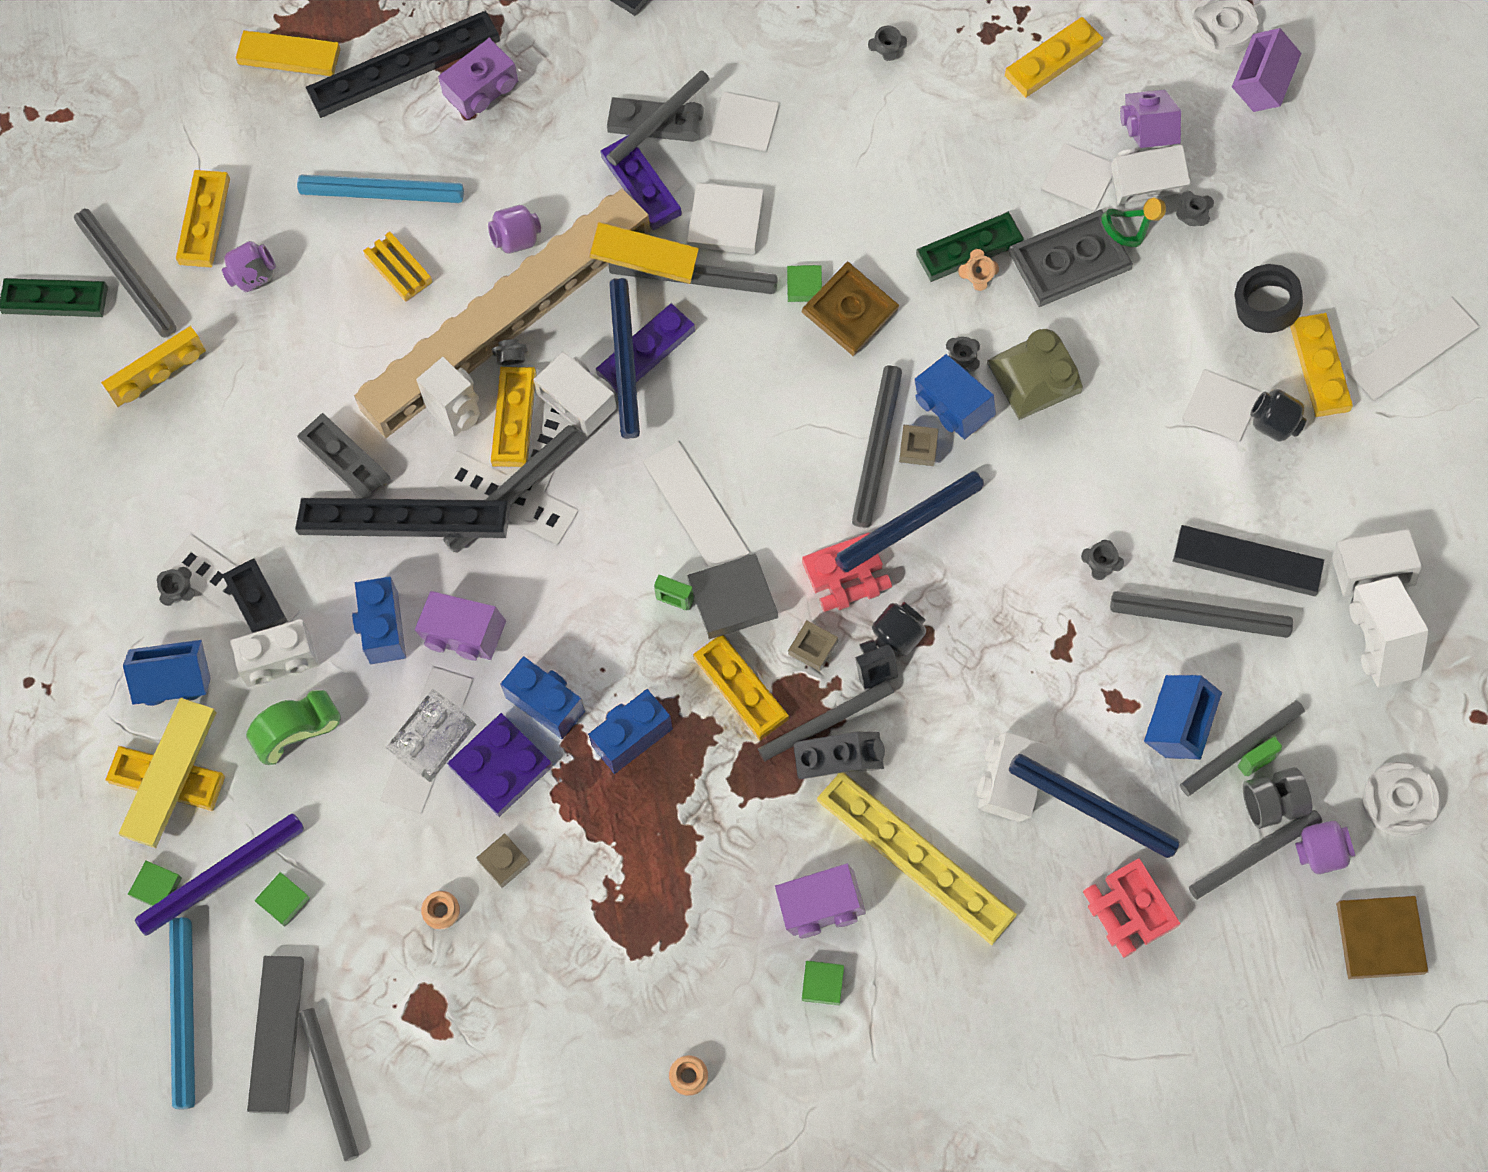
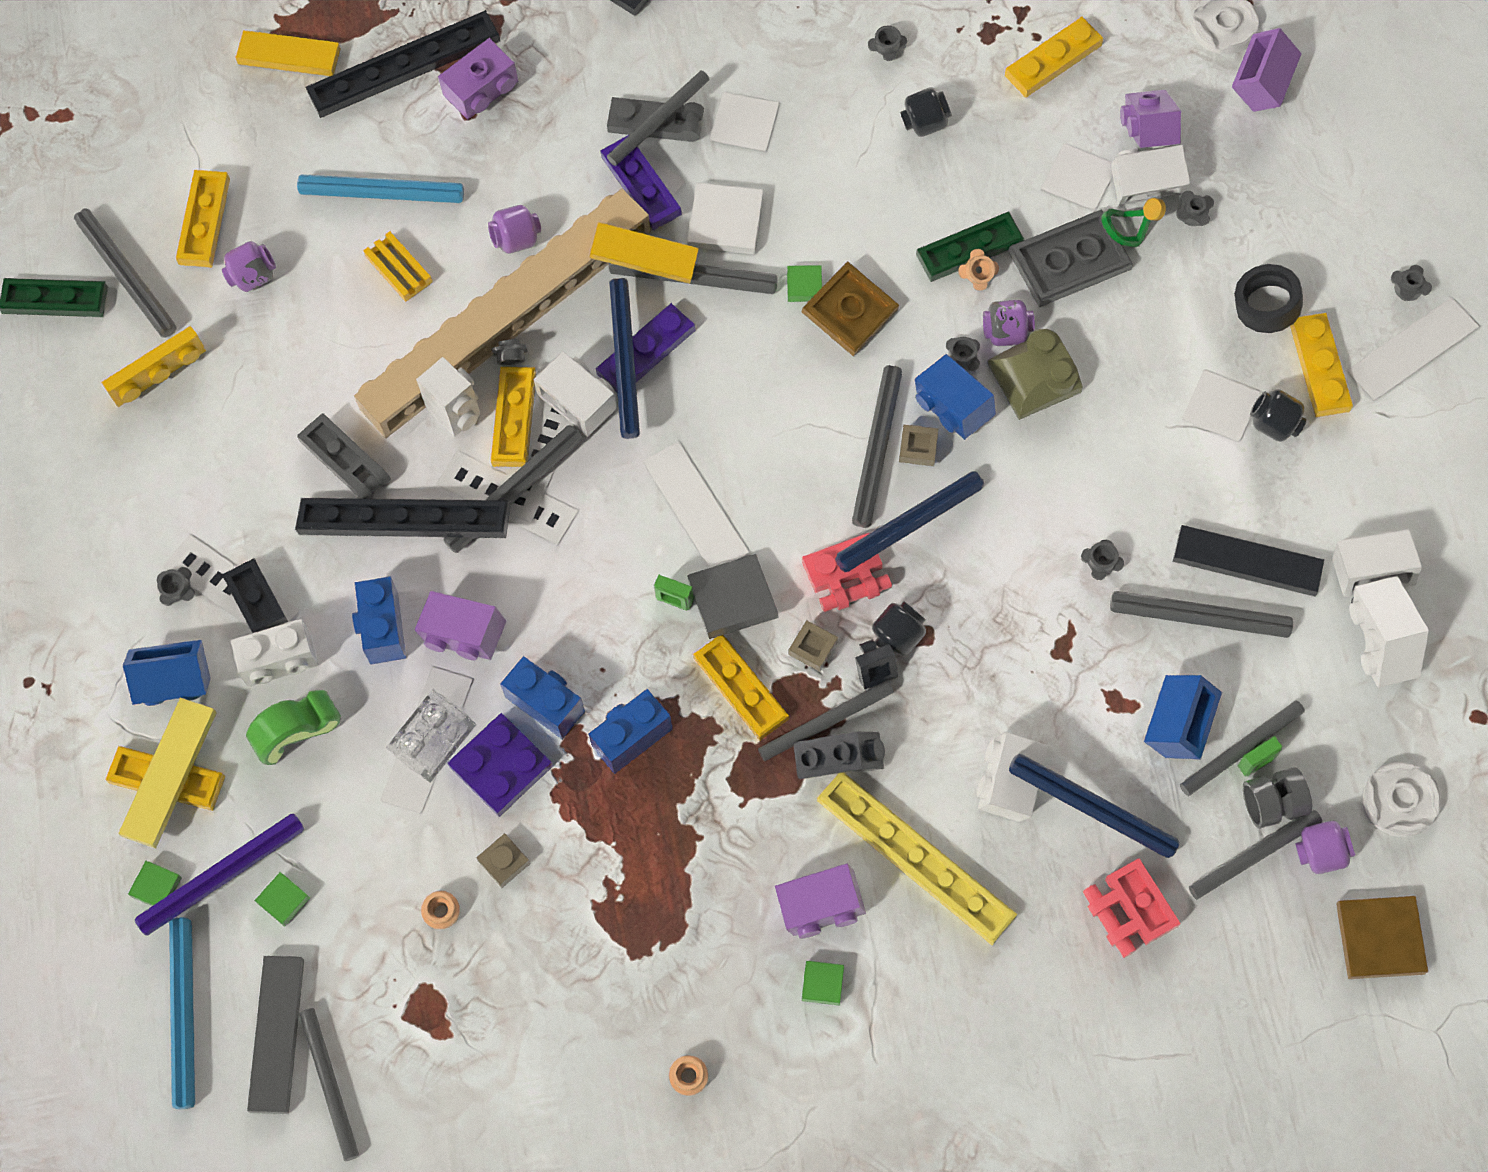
(926, 112): none -> black head
(1007, 322): none -> medium lavender head
(1407, 291): none -> dark grey plate

